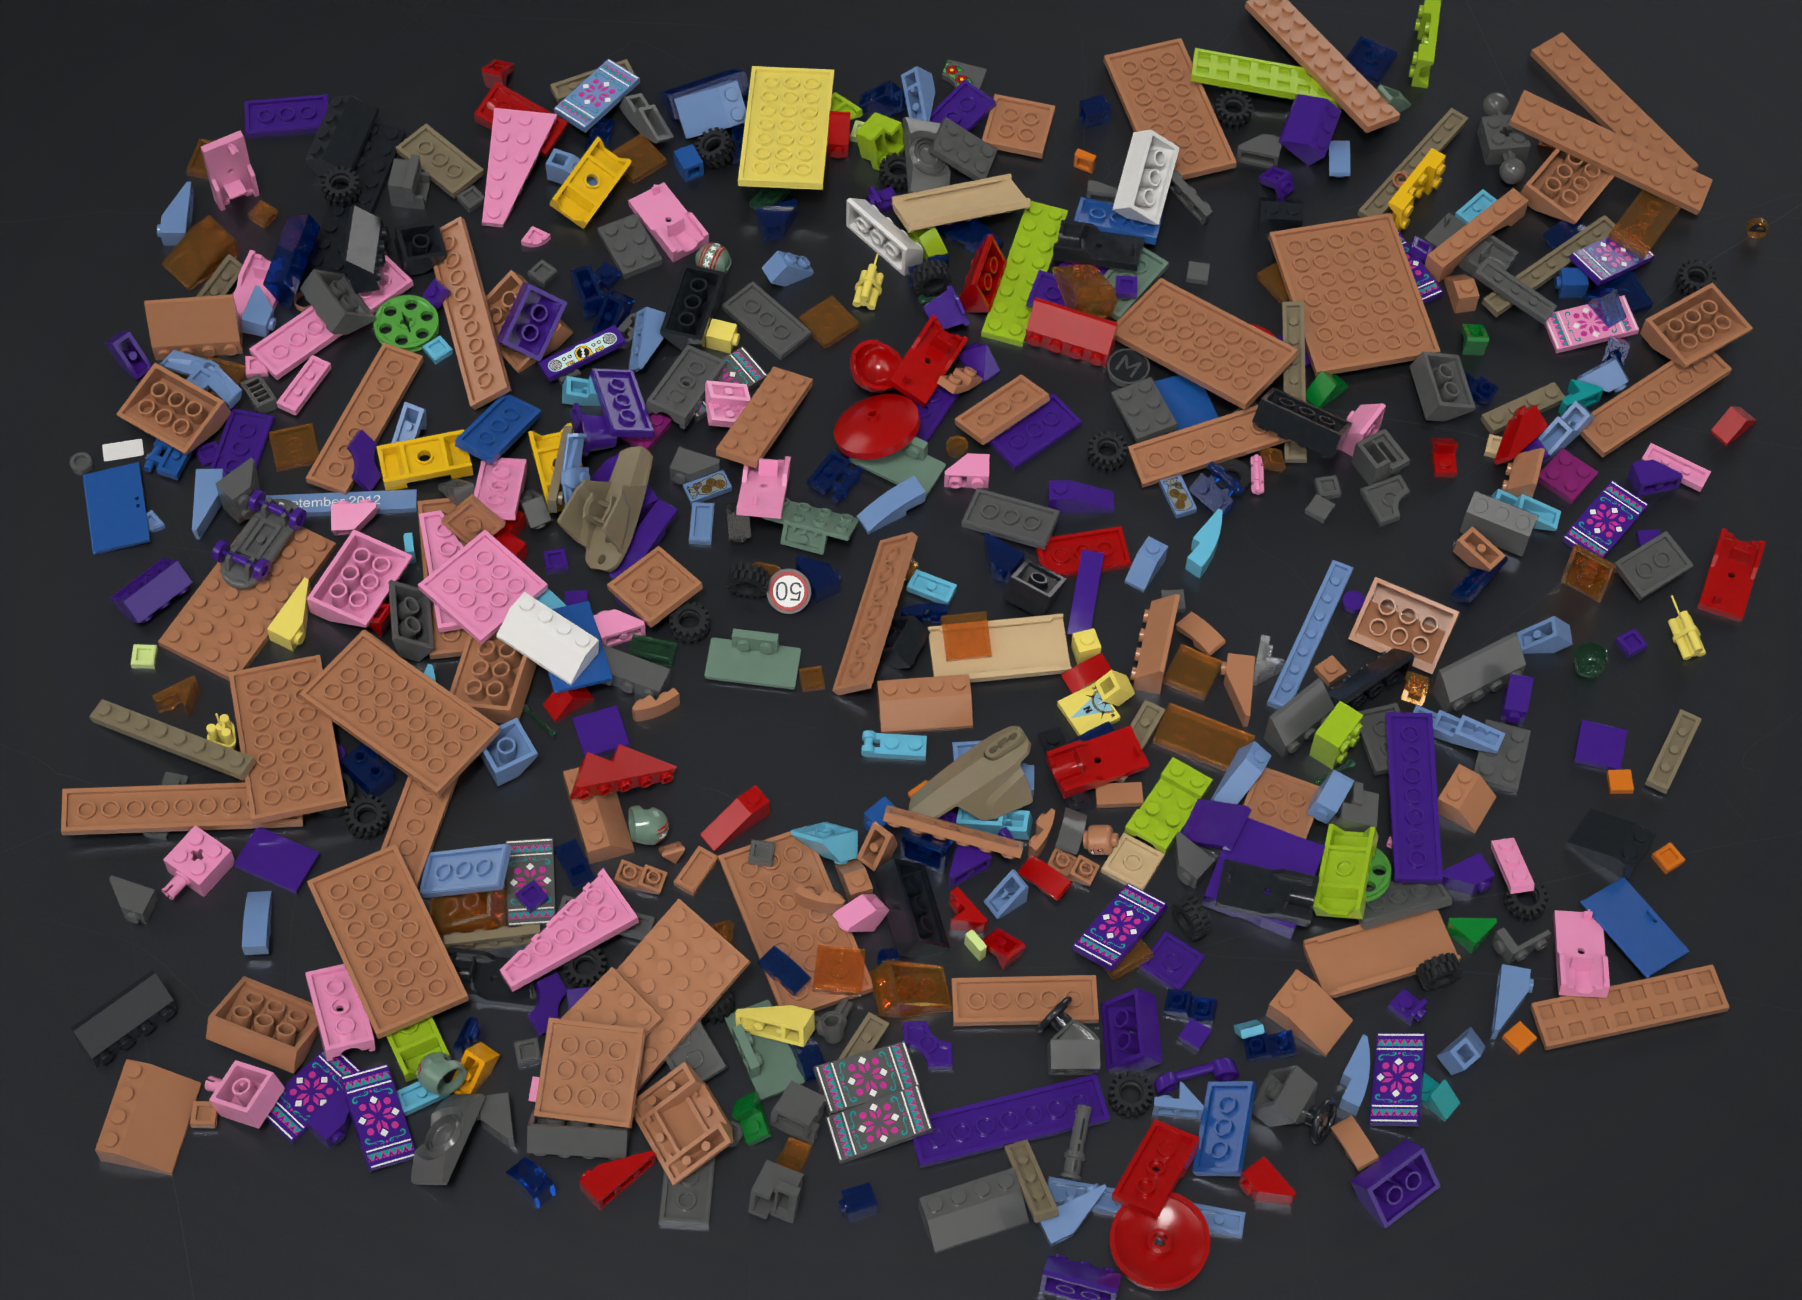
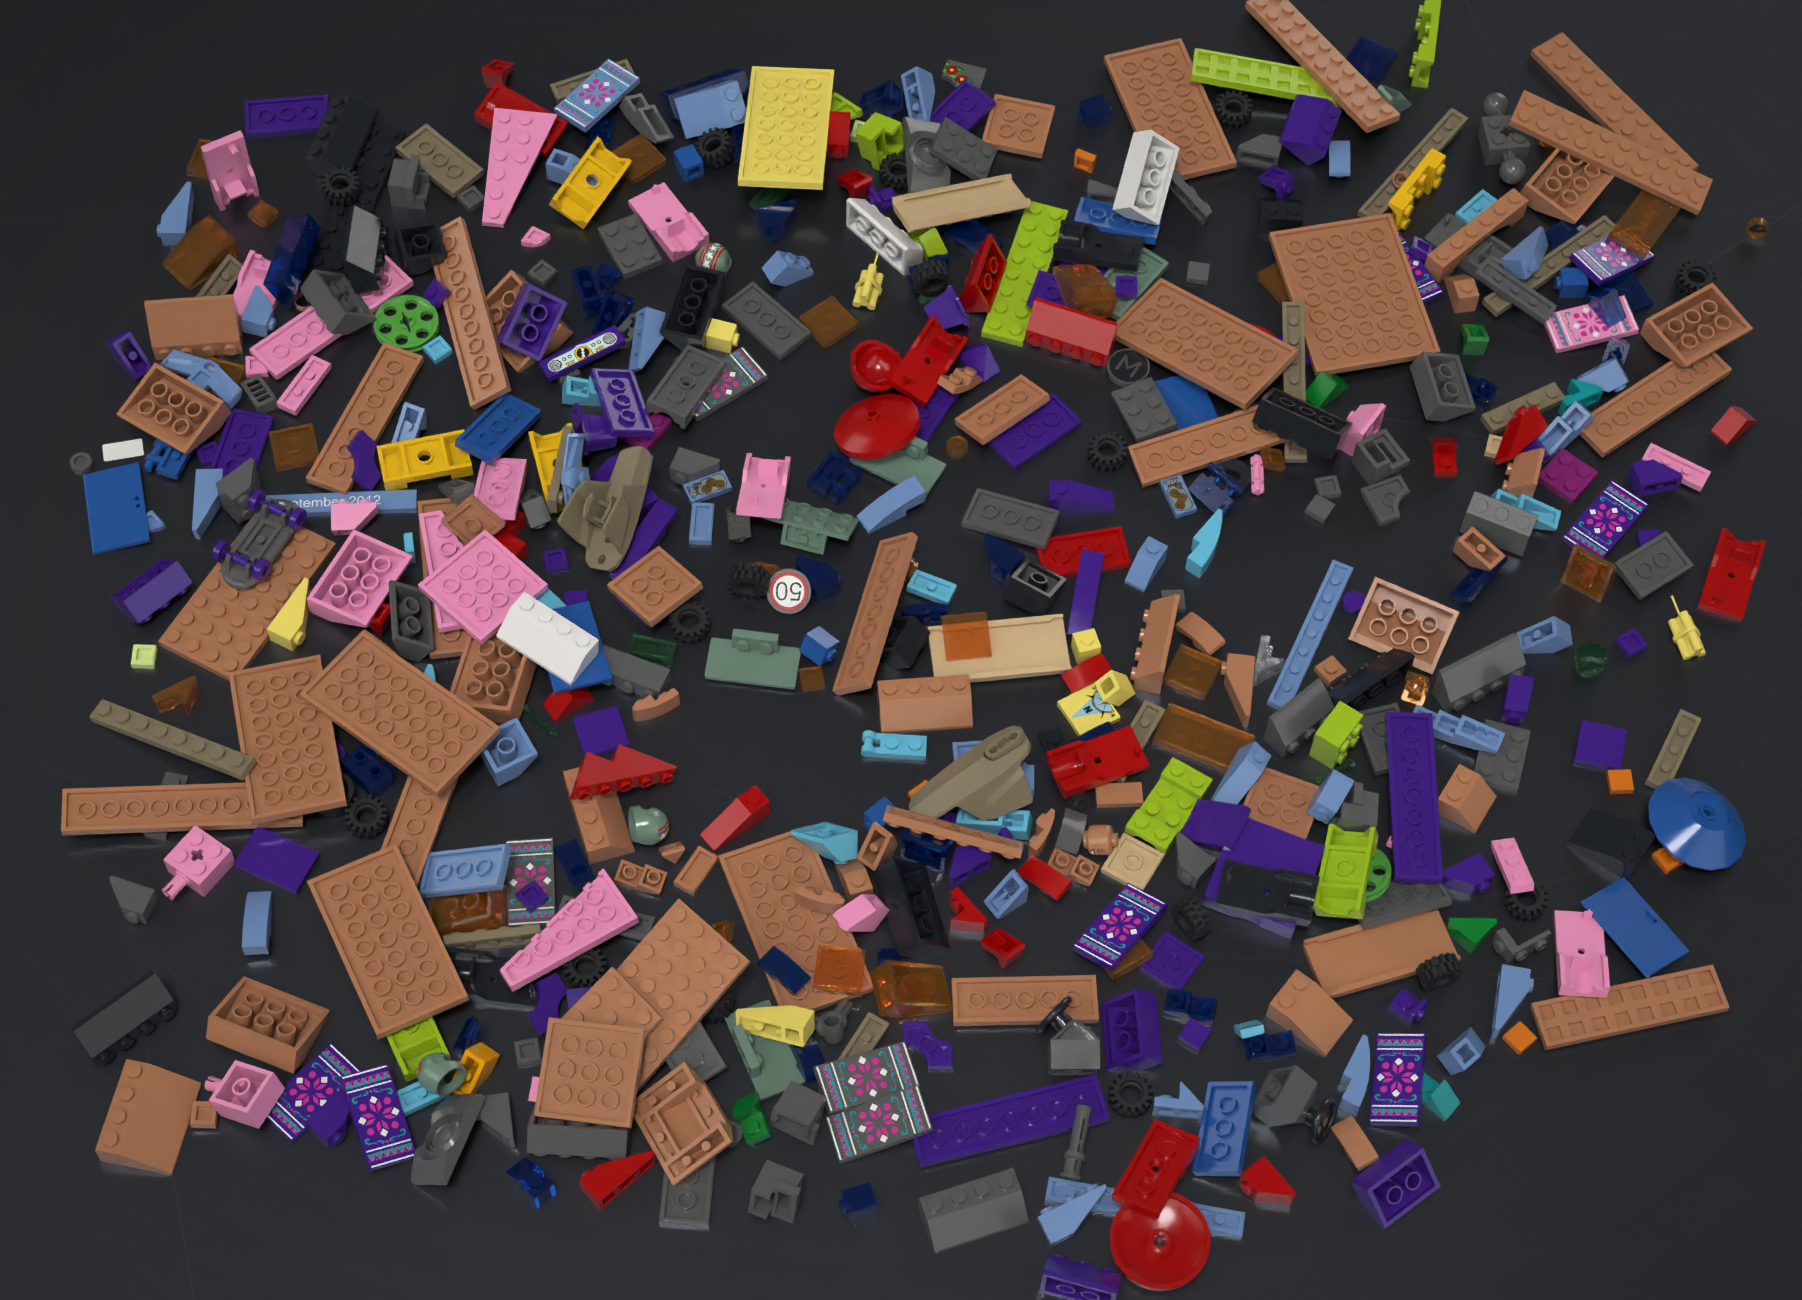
(223, 732): light yellow piece -> none
(344, 1029): bright pink piece -> none
(617, 627): bright pink slope -> none
(725, 402): bright pink slope -> none
(761, 853): dark grey tile -> none
(764, 417): nougat plate -> none
(794, 1154): clear orange slope -> none
(819, 646): none -> blue brick
(856, 183): none -> red slope
(969, 472): bright pink slope -> none
(975, 945): yellowish green tile -> none
(1031, 1181): dark tan plate -> none
(1222, 1068): dark purple piece -> none
(1527, 255): none -> medium blue slope
(1696, 824): none -> blue dish

